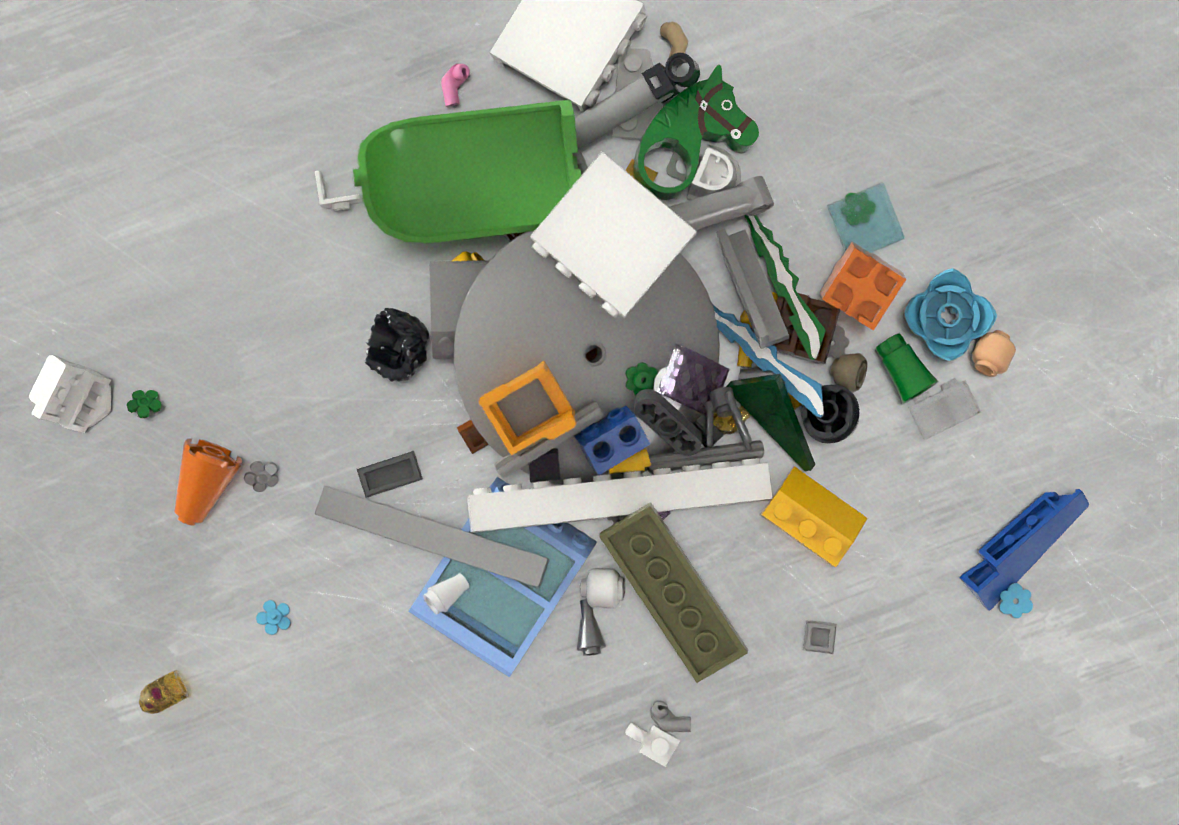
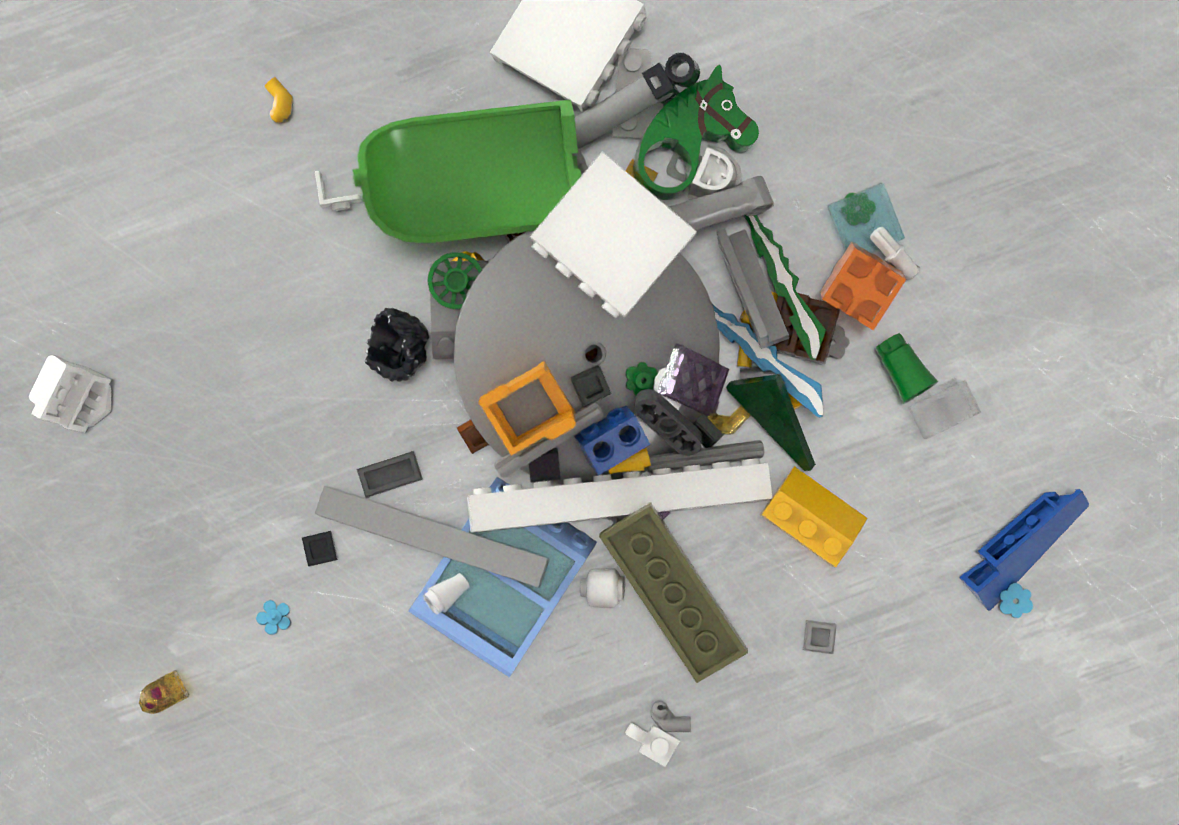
(144, 403): green plant -> none
(202, 479): orange cone -> none
(261, 475): light grey plant -> none
(282, 100): none -> yellow arm
(319, 548): none -> black tile
(452, 81): bright pink arm -> none
(454, 280): none -> green wheel
(590, 636): flat silver cone -> none
(591, 385): none -> pearl dark grey tile
(676, 37): tan arm -> none
(724, 405): dark grey plant -> none
(839, 416): black cone -> none
(850, 371): dark tan cone -> none
(894, 252): none -> white axle
(972, 312): medium azure brick -> none
(993, 353): light nougat head -> none

